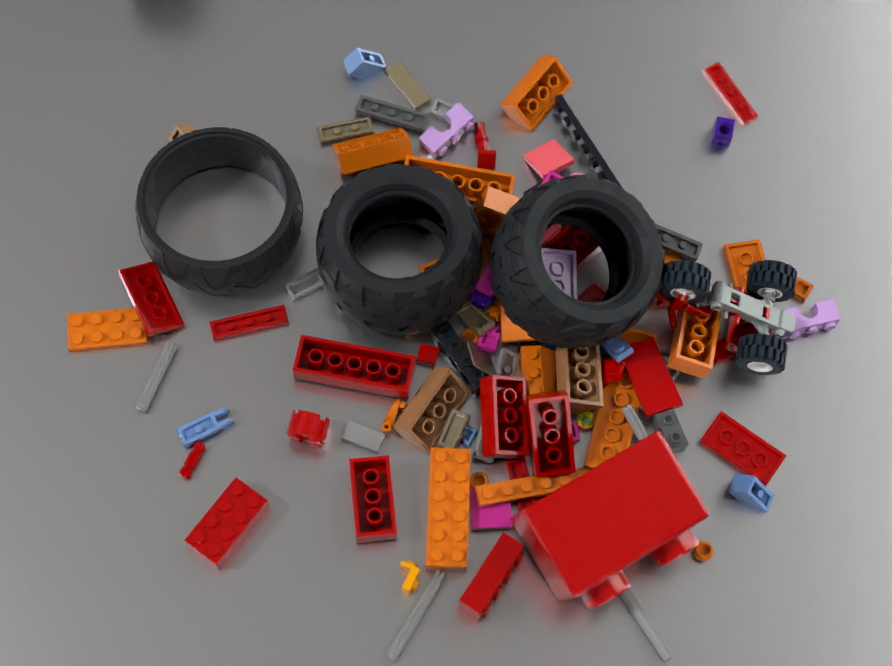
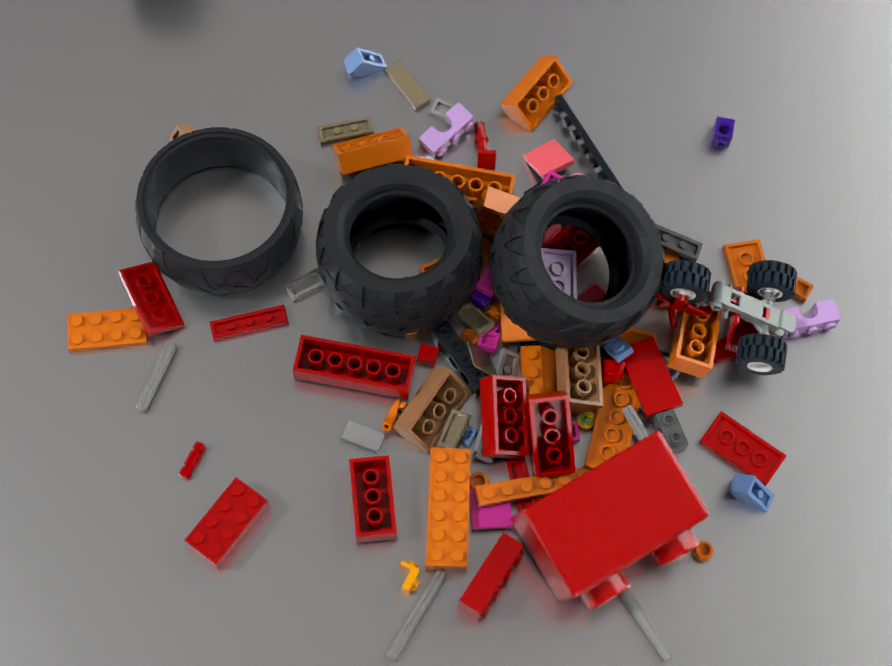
(203, 427): medium blue hinge -> none
(308, 427): red brick -> none
(392, 113): dark grey plate -> none
(730, 94): red tile -> none

